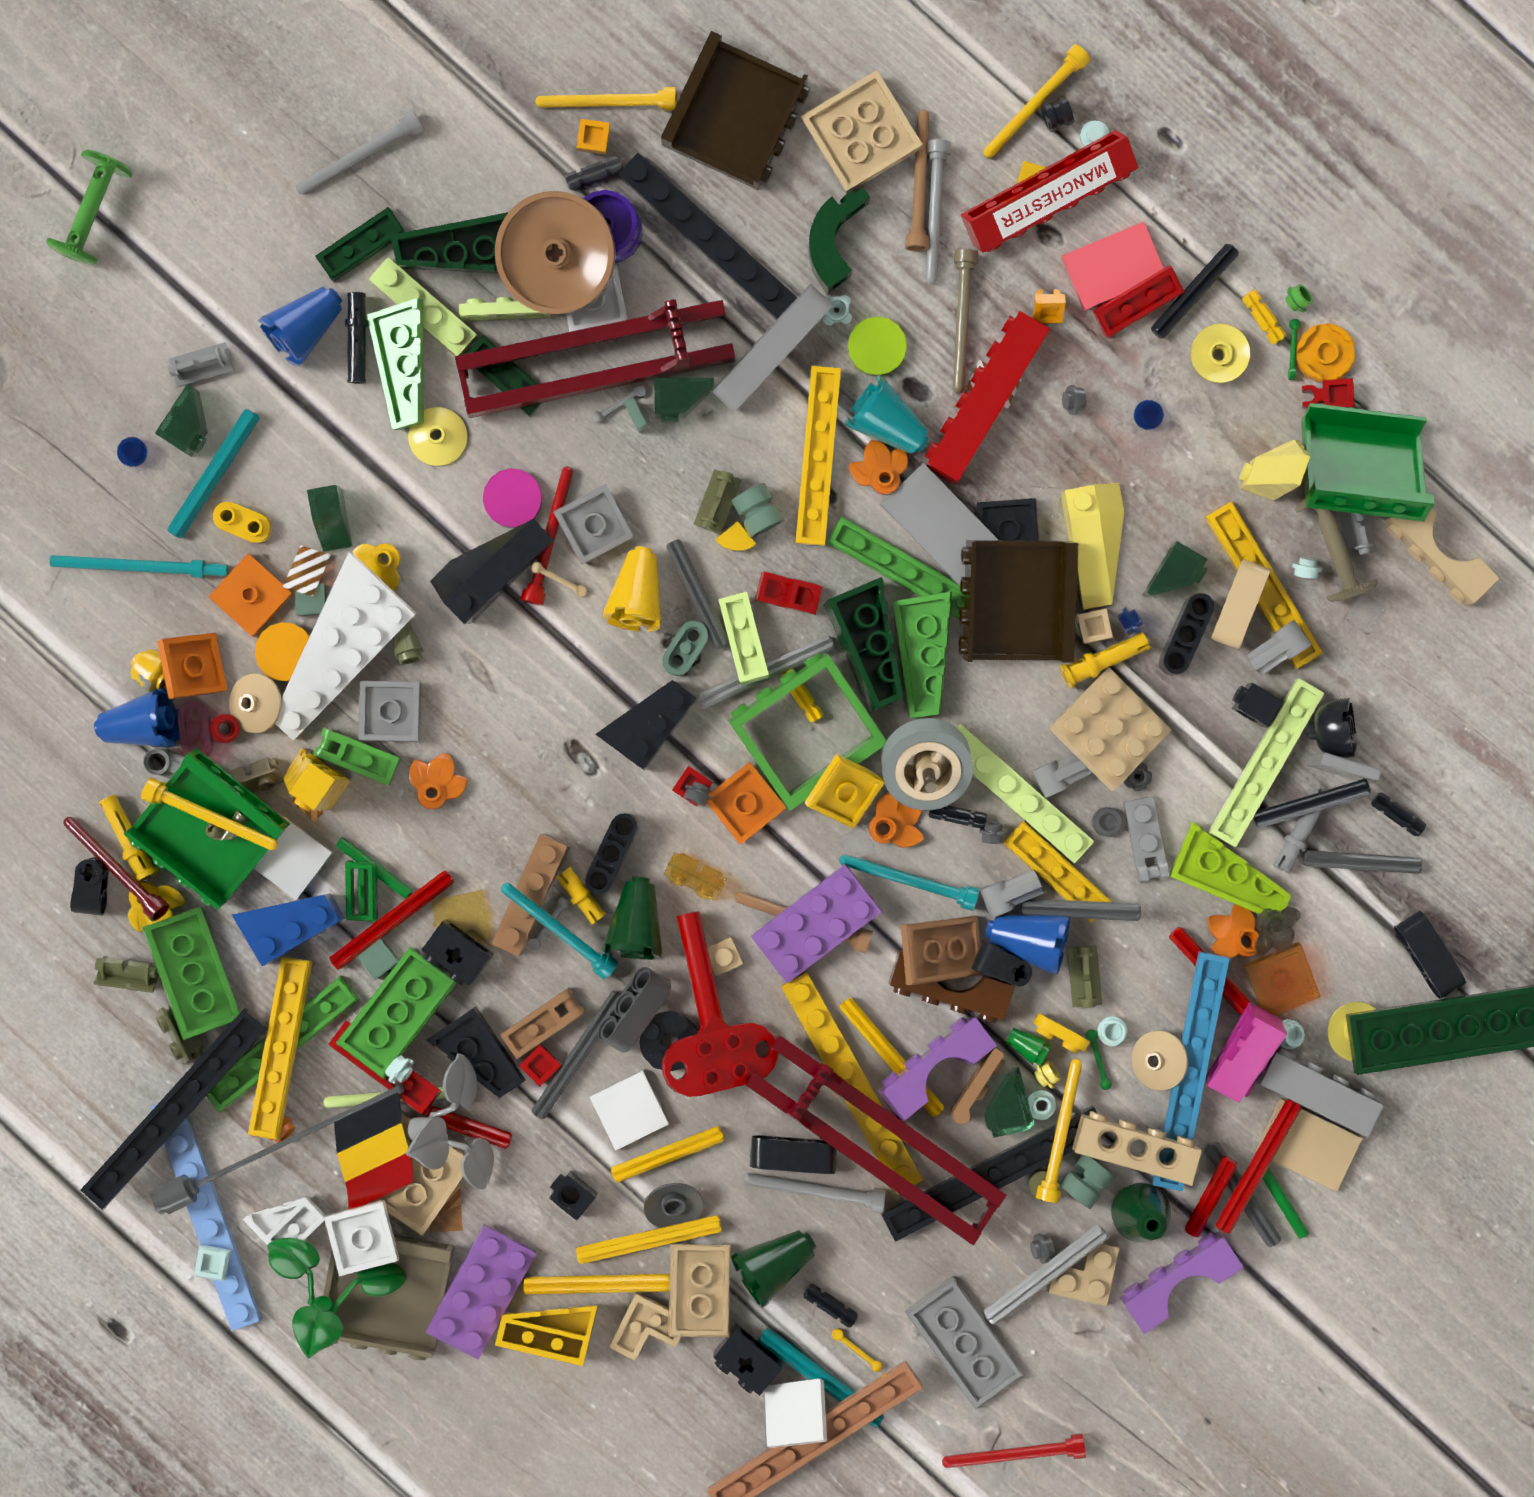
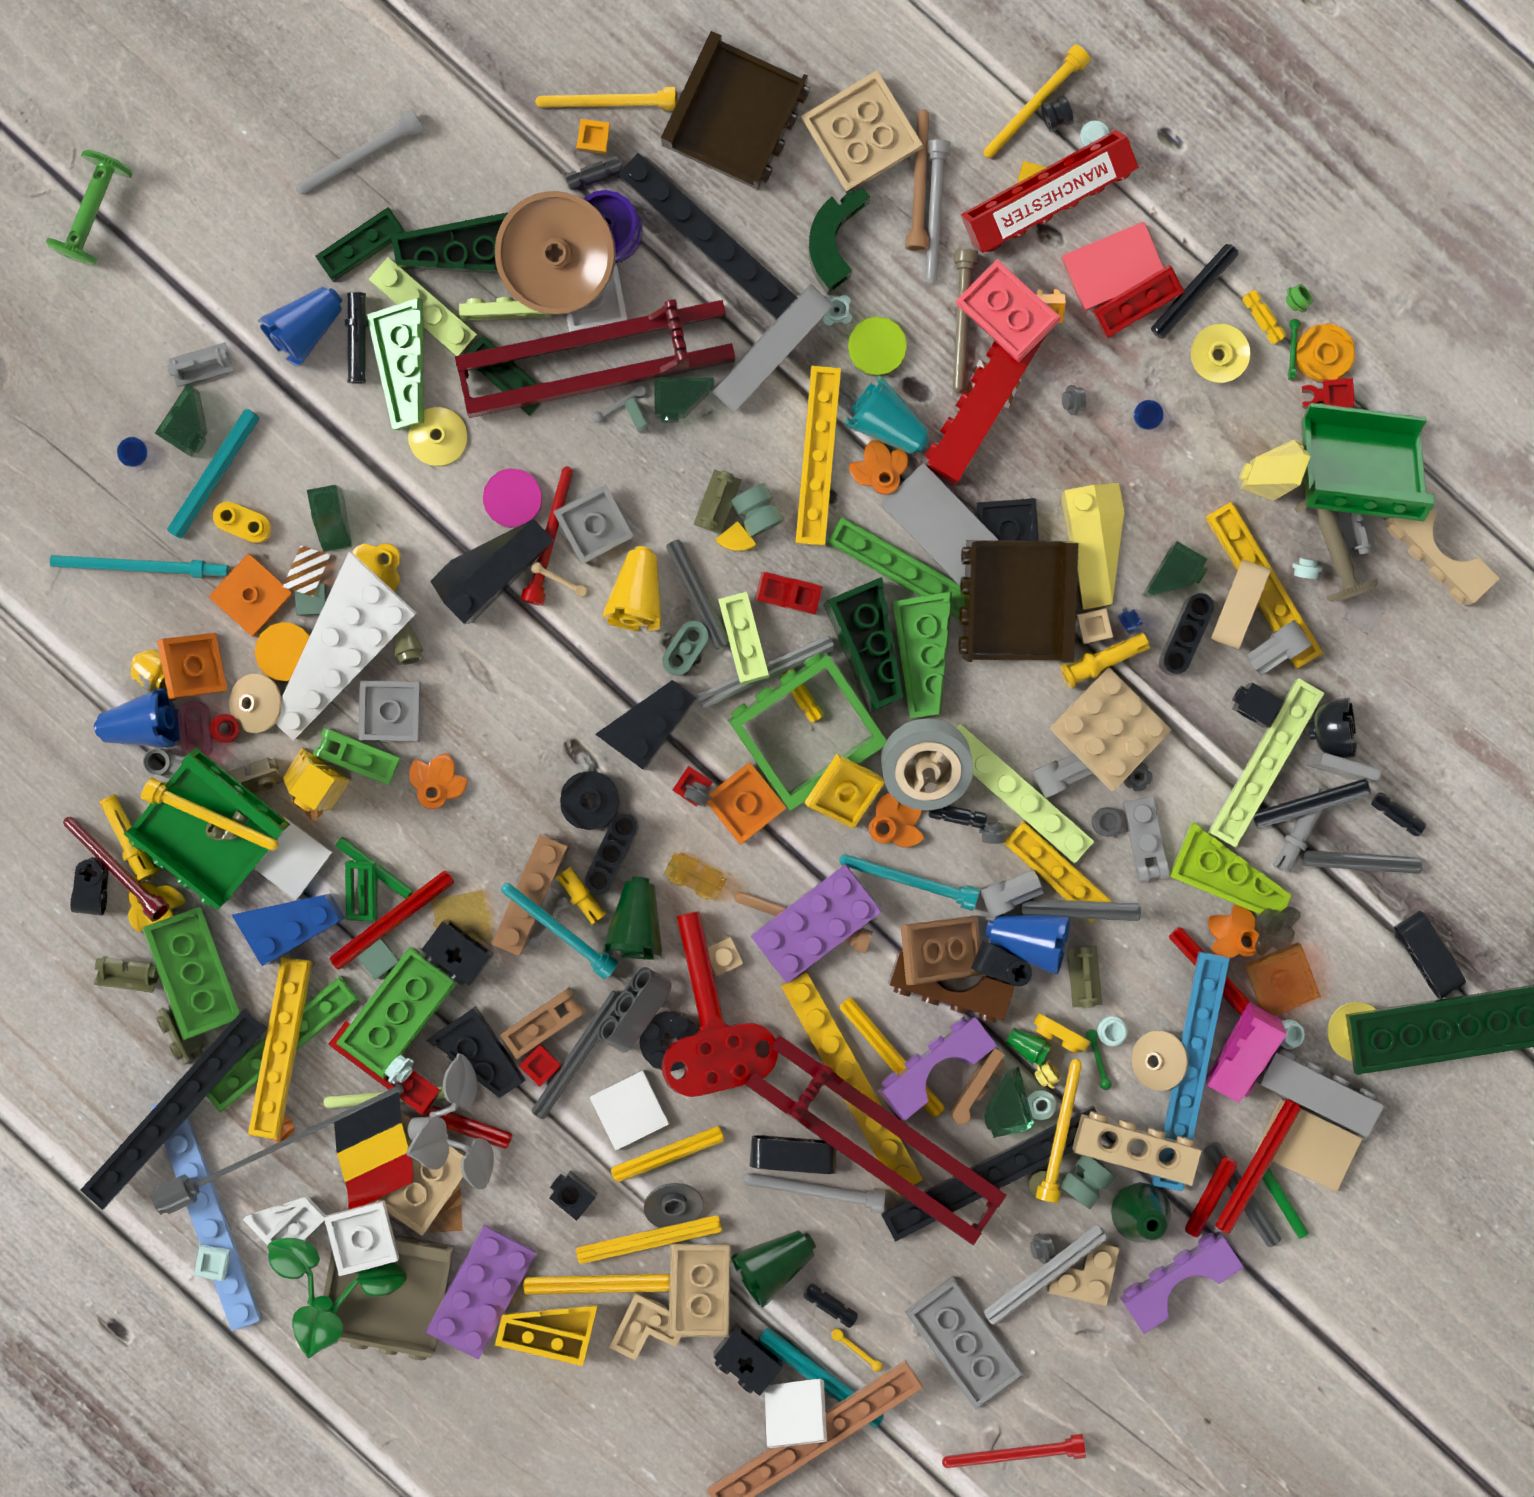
(589, 817): none -> black plate
(1008, 310): none -> coral tile

